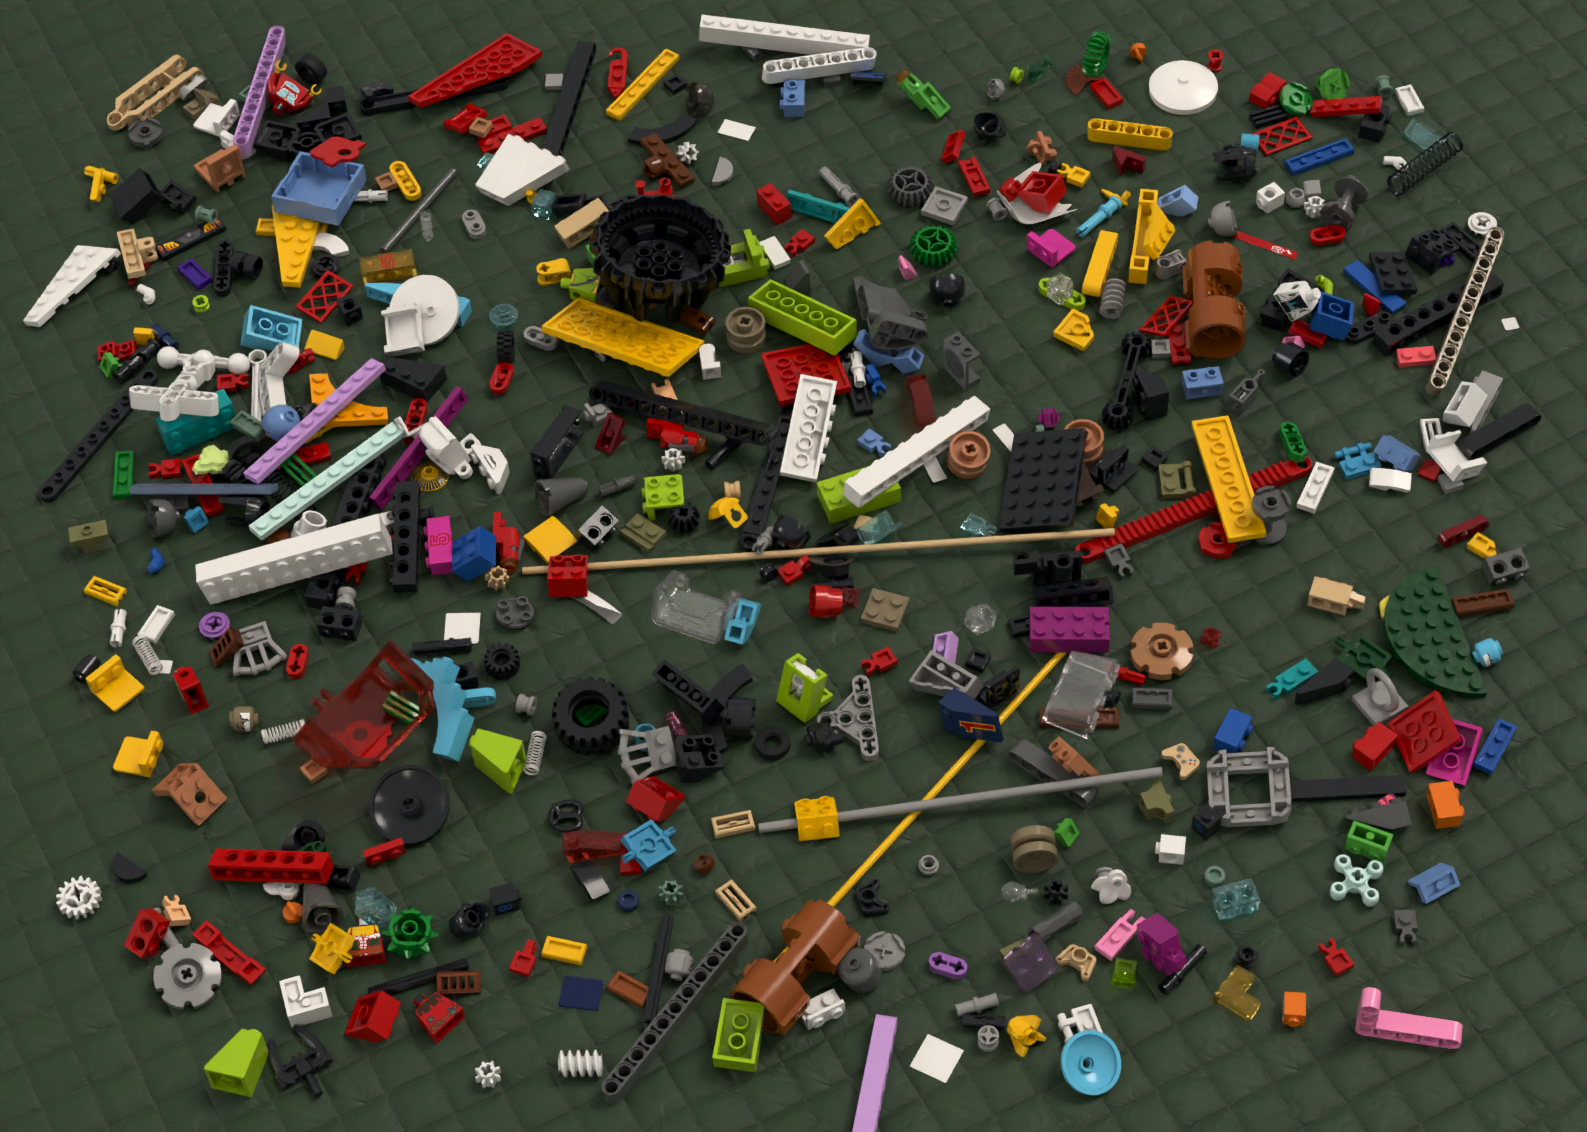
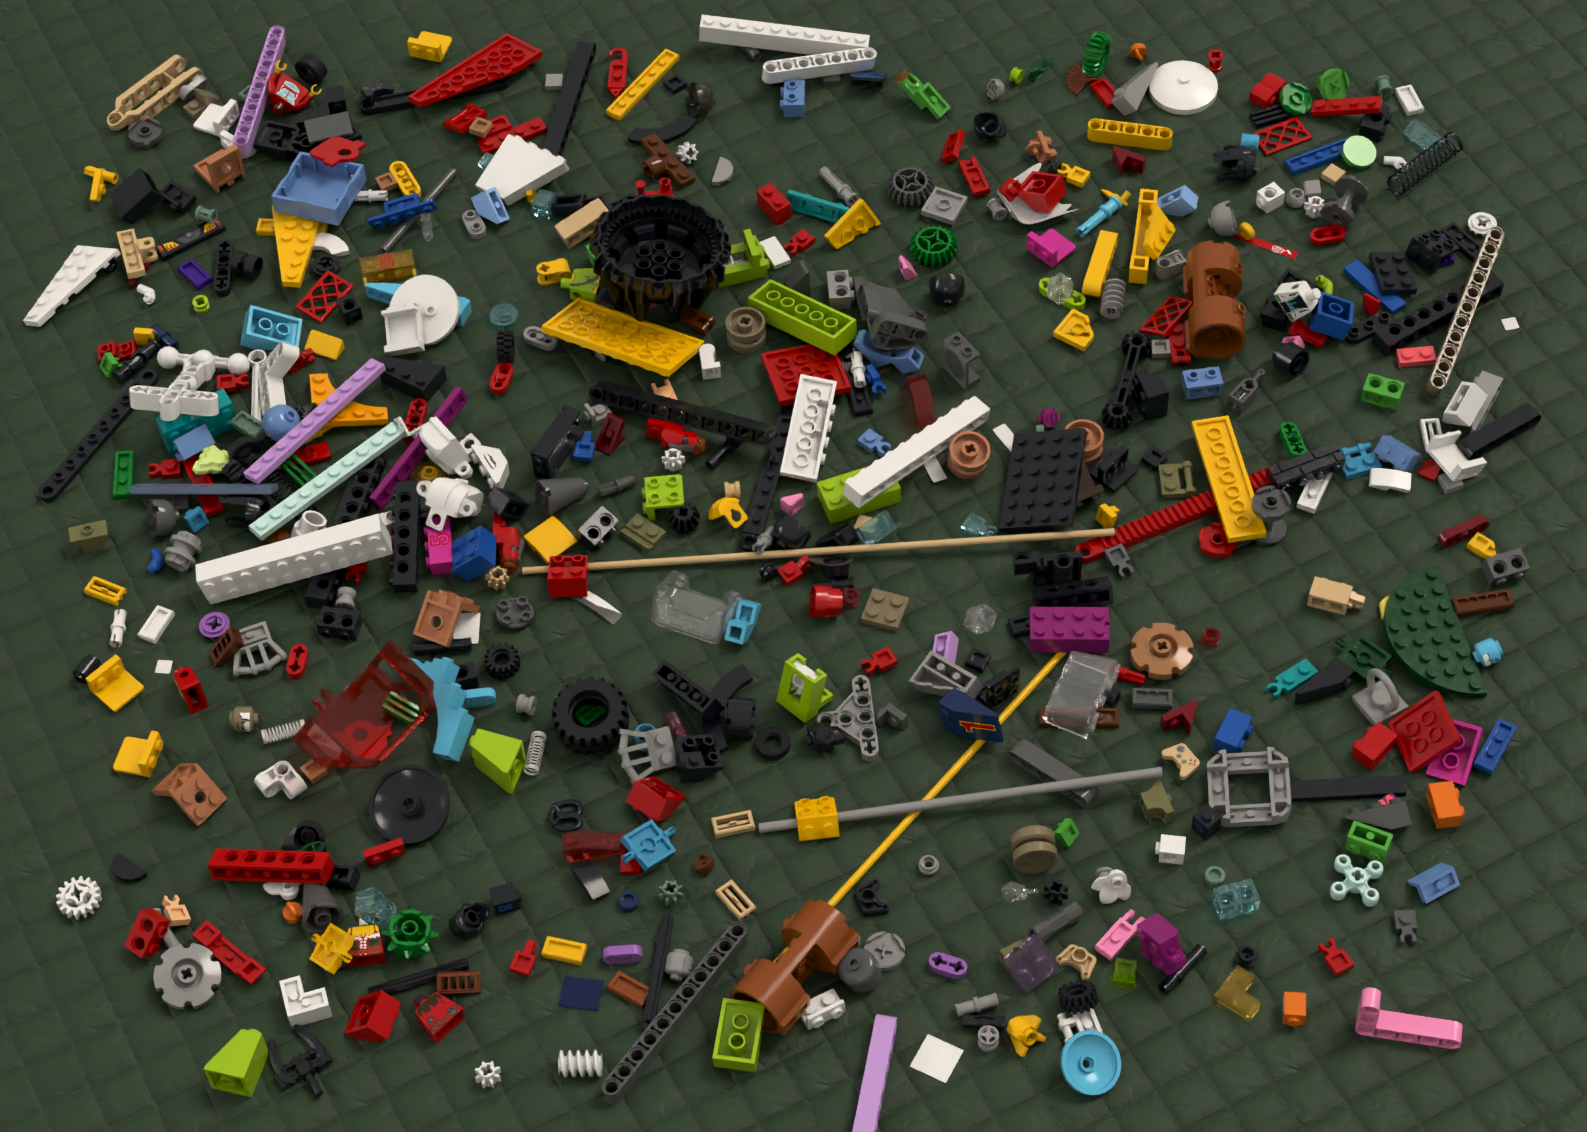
(153, 664): white piece -> none
(181, 553): none -> light grey piece
(193, 442): none -> medium blue panel
(273, 781): none -> white piece
(328, 126): none -> dark grey piece
(401, 209): none -> blue bracket
(429, 46): none -> yellow bracket
(448, 608): none -> nougat bracket
(450, 498): none -> white piece
(490, 206): none -> light blue slope
(507, 503): none -> black brick
(585, 449): none -> blue plate
(622, 954): none -> medium lavender beam
(736, 130): white sticker -> none
(792, 504): none -> bright pink slope
(839, 289): none -> light grey brick
(893, 716): none -> dark grey bracket
(1071, 758): nougat plate -> none
(1077, 997): none -> black tyre
(1129, 96): none -> light grey slope
(1182, 716): none -> dark red slope
(1246, 231): none -> yellow tile
(1306, 467): none -> black brick
(1332, 174): none -> tan tile
(1358, 152): none -> tile
(1382, 391): none -> bright green brick

